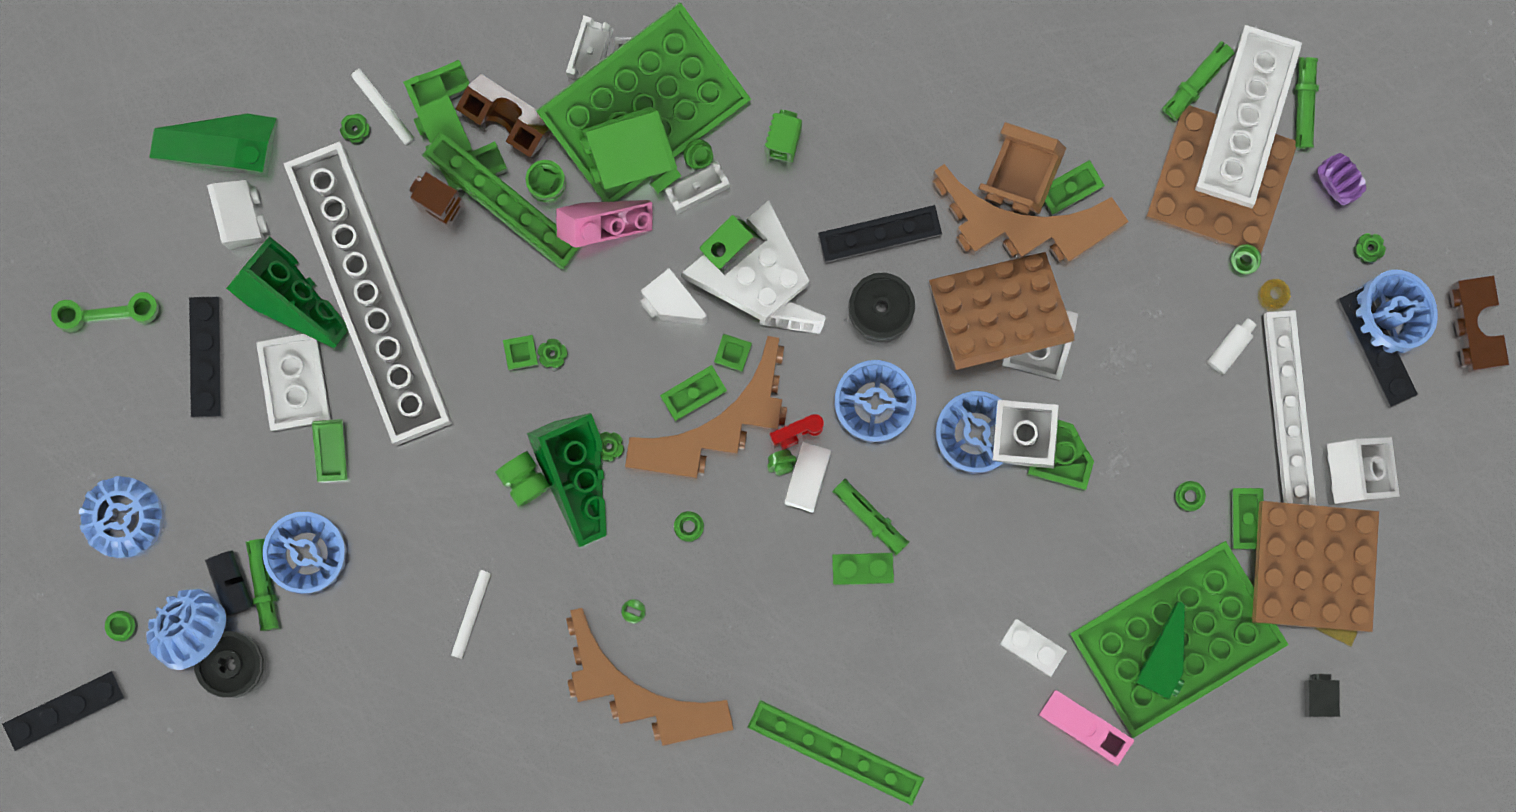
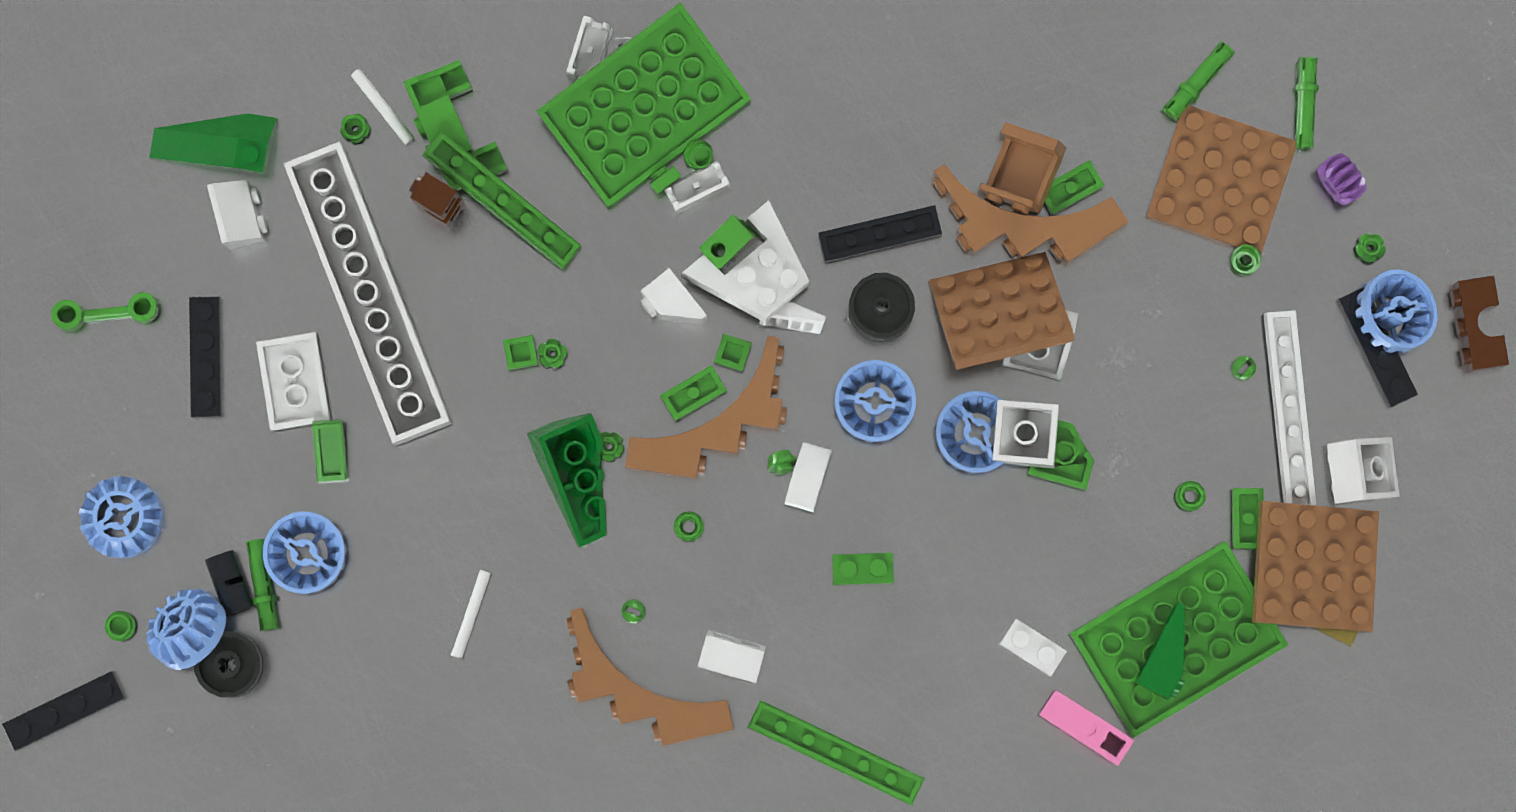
(280, 291): green wedge -> none
(488, 101): reddish brown arch -> none
(522, 478): bright green wheel -> none
(546, 181): bright green wheel -> none
(602, 221): bright pink slope -> none
(628, 148): bright green slope -> none
(732, 656): none -> white hinge
(783, 136): bright green brick -> none
(788, 435): red plate -> none
(871, 517): bright green pin -> none
(1232, 346): white cylinder -> none
(1238, 363): none -> bright green hinge
(1248, 116): white plate -> none
(1273, 303): clear yellow plate -> none
(1322, 696): pearl dark grey brick -> none

